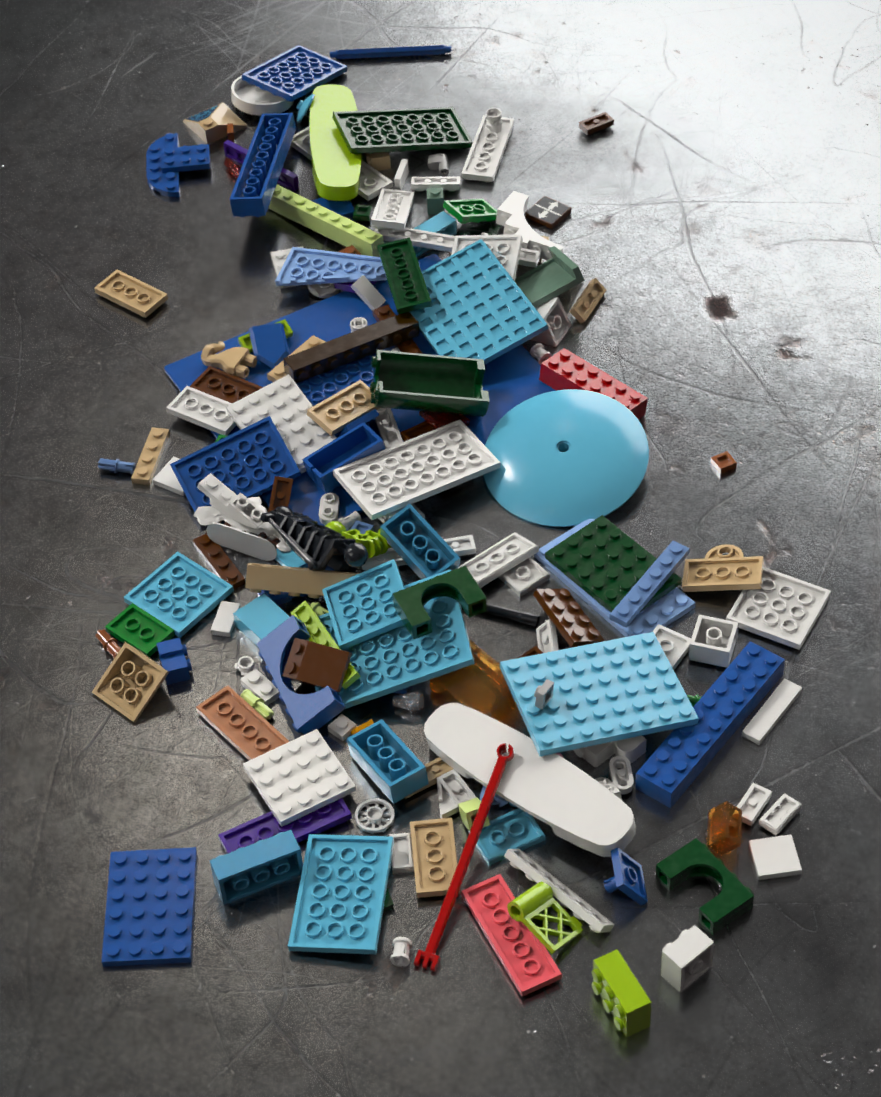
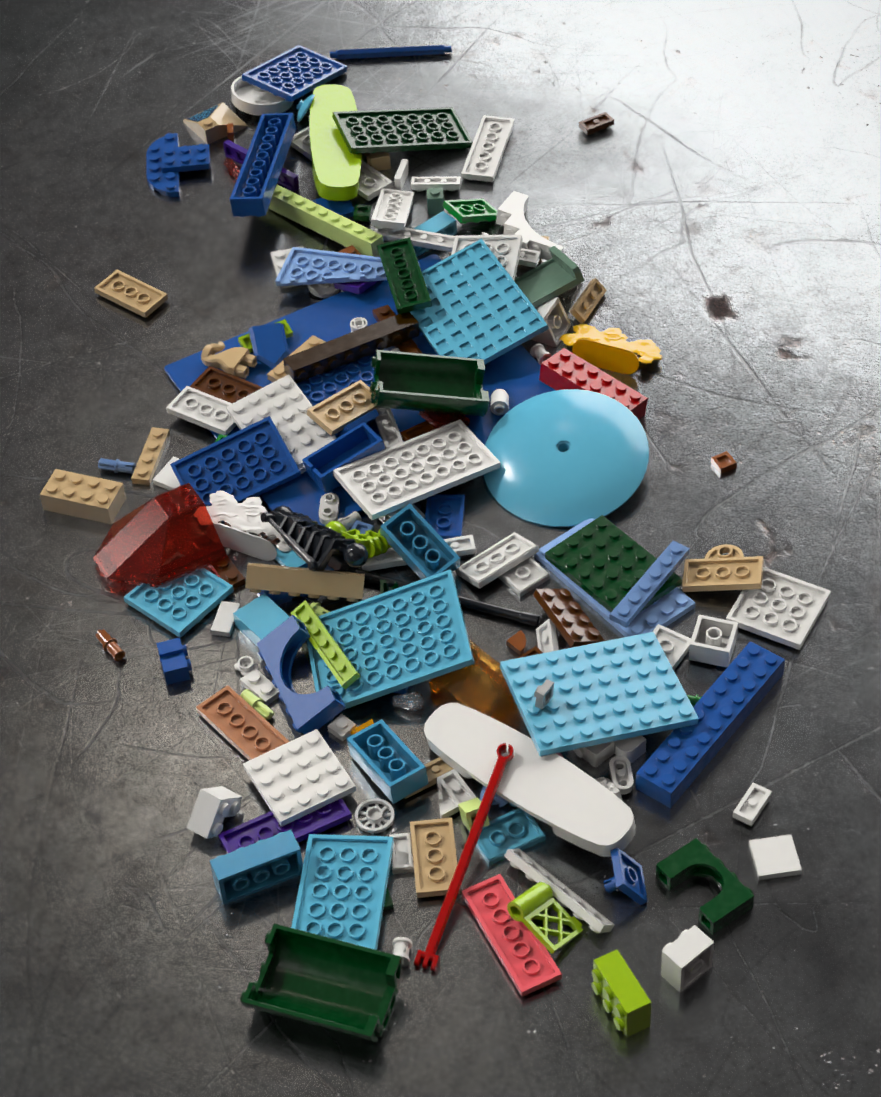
(83, 496): none -> tan brick
(130, 682): tan slope -> none
(139, 629): green plate -> none
(150, 907): blue plate -> none
(160, 540): none -> clear red windscreen
(211, 809): none -> white brick
(227, 502): white slope -> none
(280, 492): reddish brown plate -> none
(317, 664): reddish brown slope -> none
(325, 983): none -> dark green cylinder
(364, 604): medium azure plate -> none
(368, 293): white tile -> none
(438, 162): light grey piece -> none
(446, 514): none -> blue plate
(454, 584): dark green arch -> none
(493, 119): white wheel -> none
(499, 402): none -> white brick
(517, 642): none -> dark orange tile
(548, 212): tile -> none
(610, 349): none -> yellow plant
(724, 828): clear orange brick -> none
(771, 711): white tile -> none
(780, 814): white plate -> none

